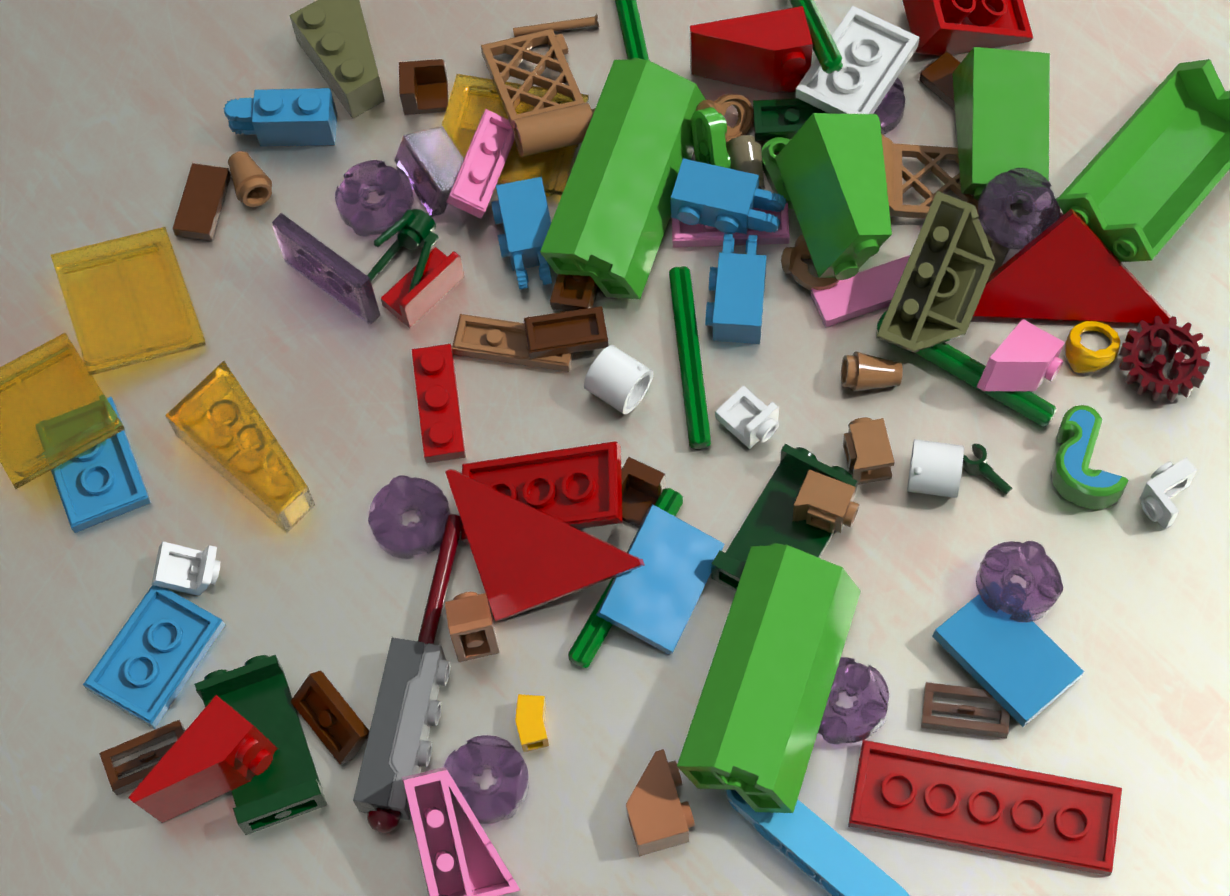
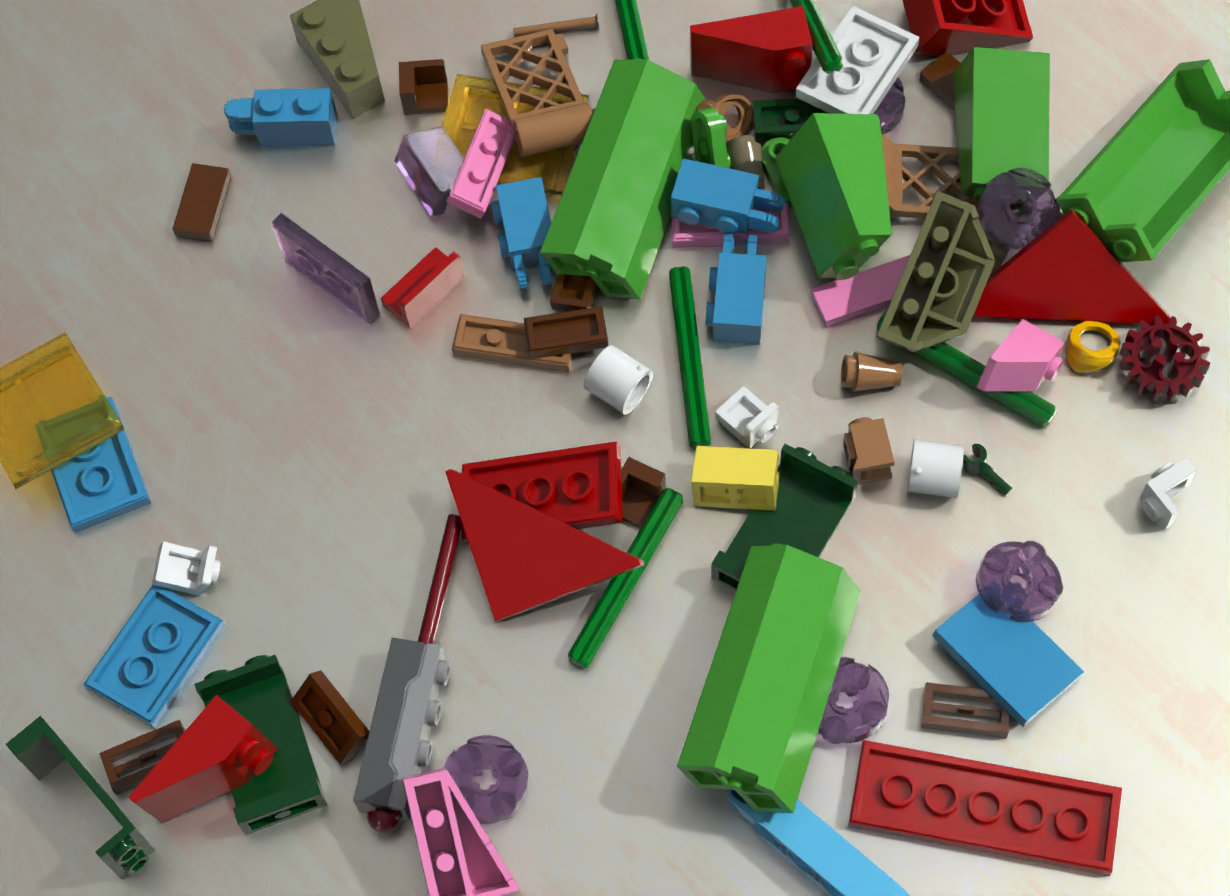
(40, 752): none -> dark green panel
(127, 300): clear yellow piece -> none
(237, 443): clear yellow wedge -> none
(249, 180): medium nougat cone -> none
(354, 192): clear purple plate -> none
(406, 495): clear purple plate -> none
(414, 231): dark green plant -> none
(438, 403): red plate -> none
(471, 626): nougat slope -> none
(530, 722): yellow piece -> none
(655, 808): nougat slope -> none
(661, 595): dark azure tile -> none
(735, 478): none -> light yellow hinge
(792, 264): medium nougat piece -> none
(825, 503): medium nougat window -> none
(1070, 468): bright green animal -> none

